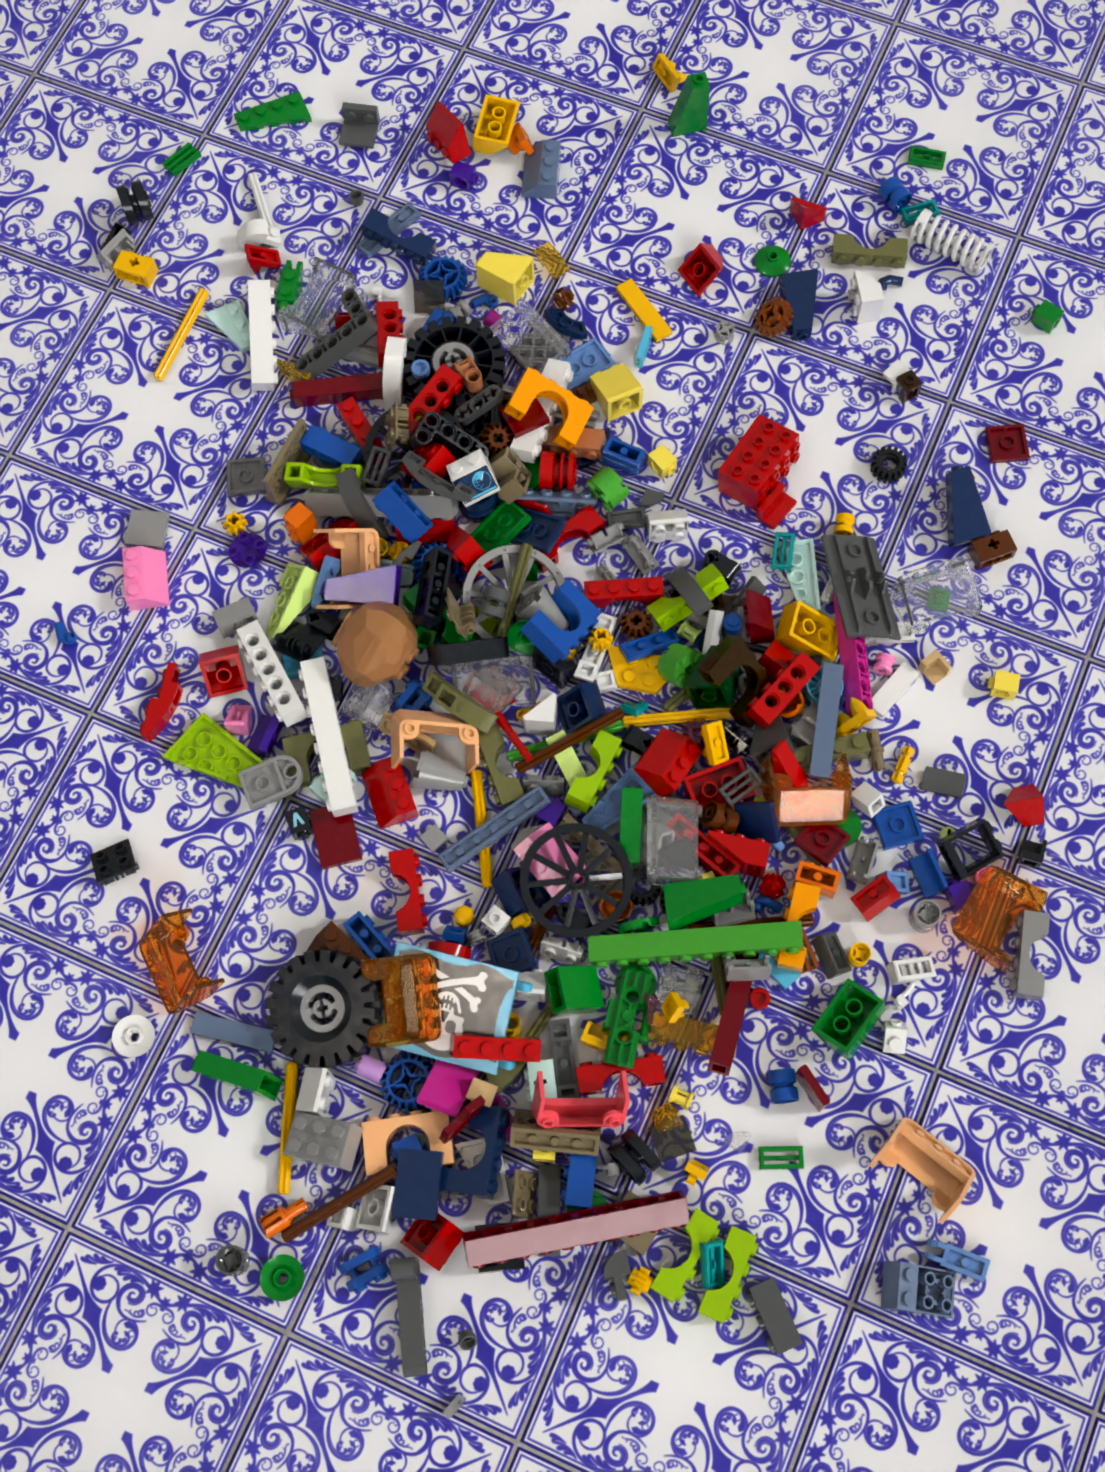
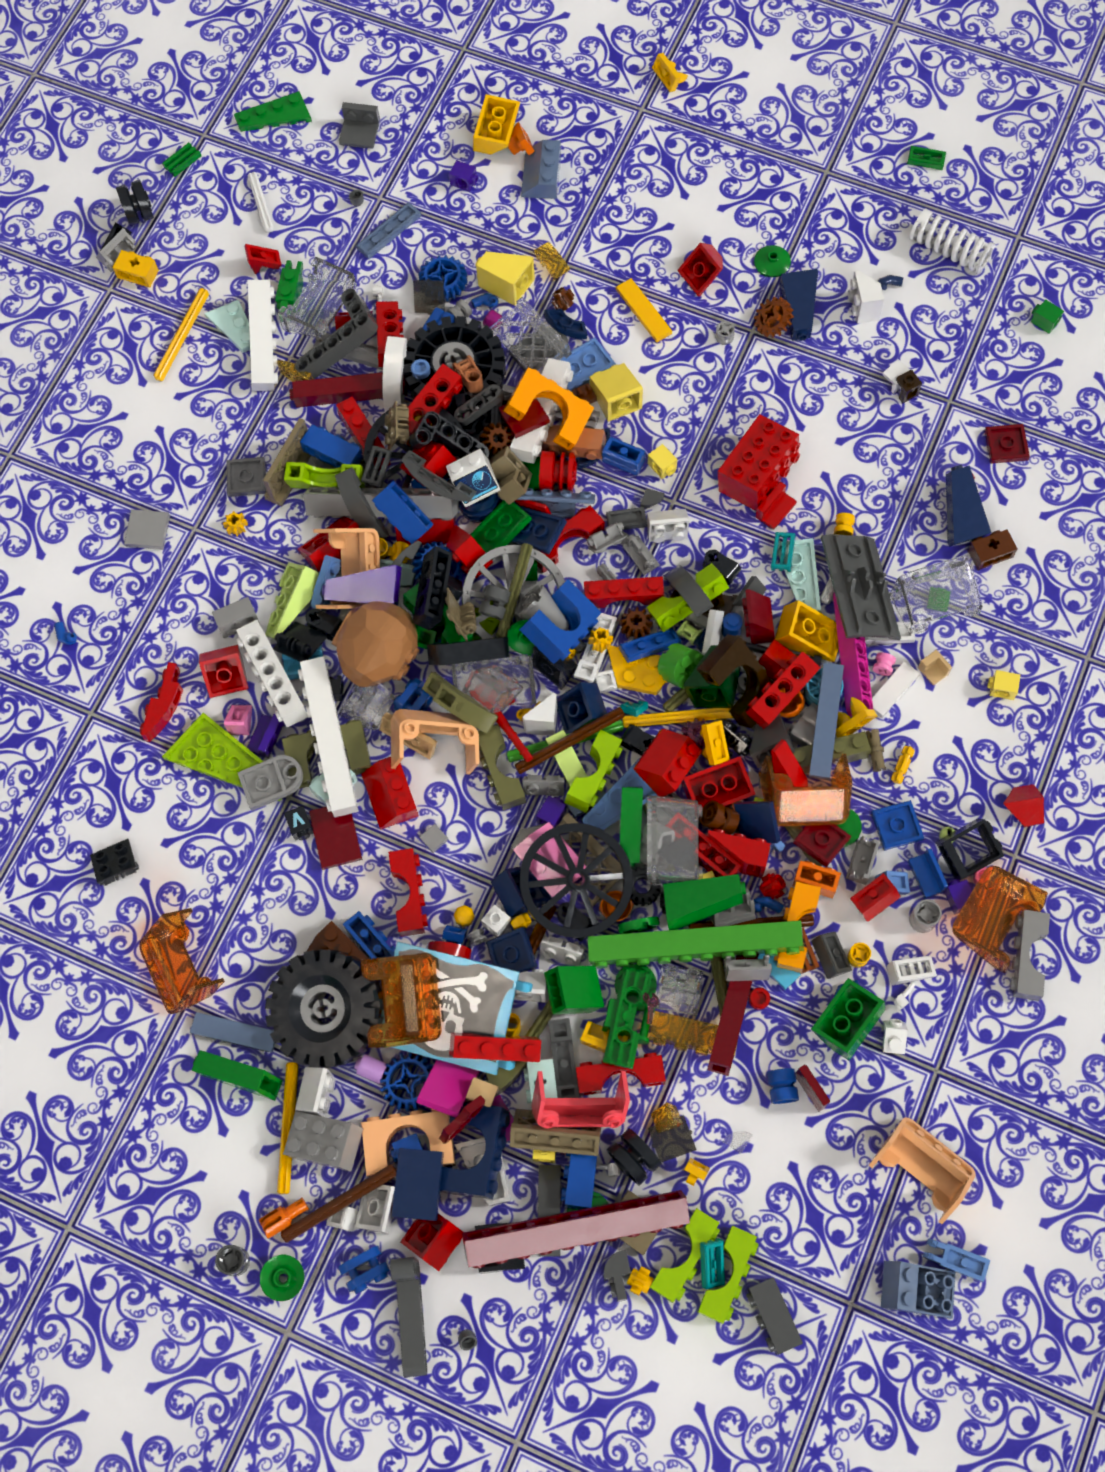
(124, 1032): white dish -> none
(145, 578): bright pink slope -> none
(247, 549): dark purple dish -> none
(258, 232): white brick -> none
(300, 523): orange brick -> none
(417, 248): dark blue arch -> none
(437, 774): light grey cone -> none
(447, 134): red slope -> none
(453, 1407): light grey tile -> none
(480, 817): yellow axle -> none
(494, 829): sand blue tile -> none
(523, 1194): dark tan hinge -> none
(607, 487): bright green brick -> none
(644, 346): medium azure tile -> none
(674, 1007): yellow tile -> none
(681, 1097): light yellow bush -> none
(691, 107): green slope -> none
(726, 796): dark grey tile -> none
(762, 1158): green tile -> none
(806, 212): red slope -> none
(848, 251): olive arch -> none
(868, 799): white brick -> none
(886, 474): black tyre -> none
(894, 192): blue wheel -> none
(911, 218): teal tile -> none
(943, 782): dark grey slope -> none
(1032, 853): black panel -> none

